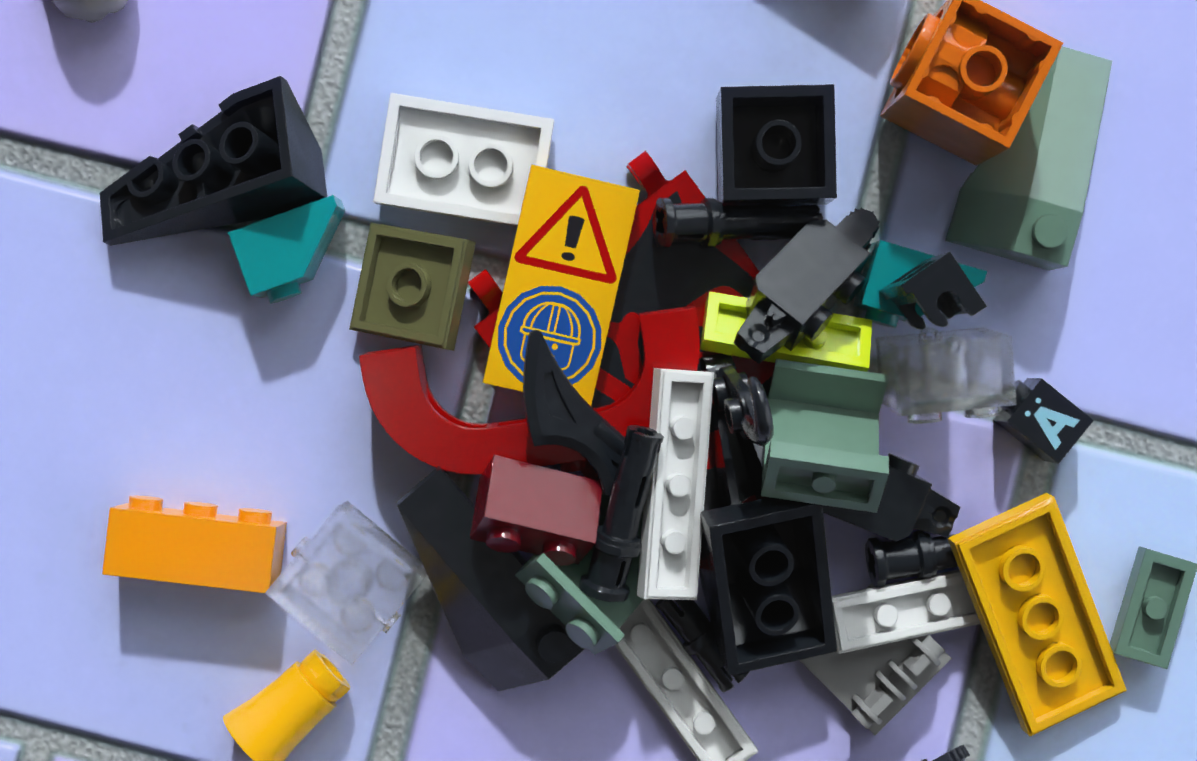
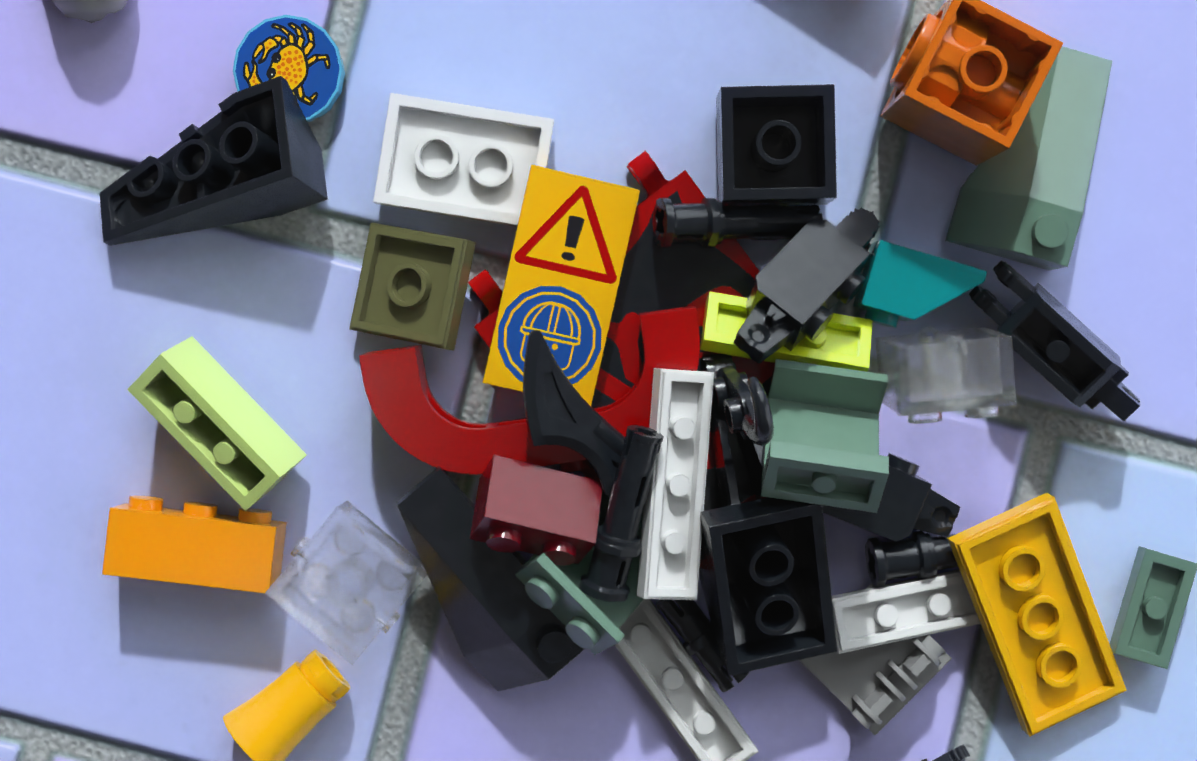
(216, 422): none -> yellowish green brick
(286, 248): teal slope -> none
(298, 53): none -> tile
(938, 289): black hinge -> none
(1043, 420): black brick -> none
(1058, 345): none -> black hinge

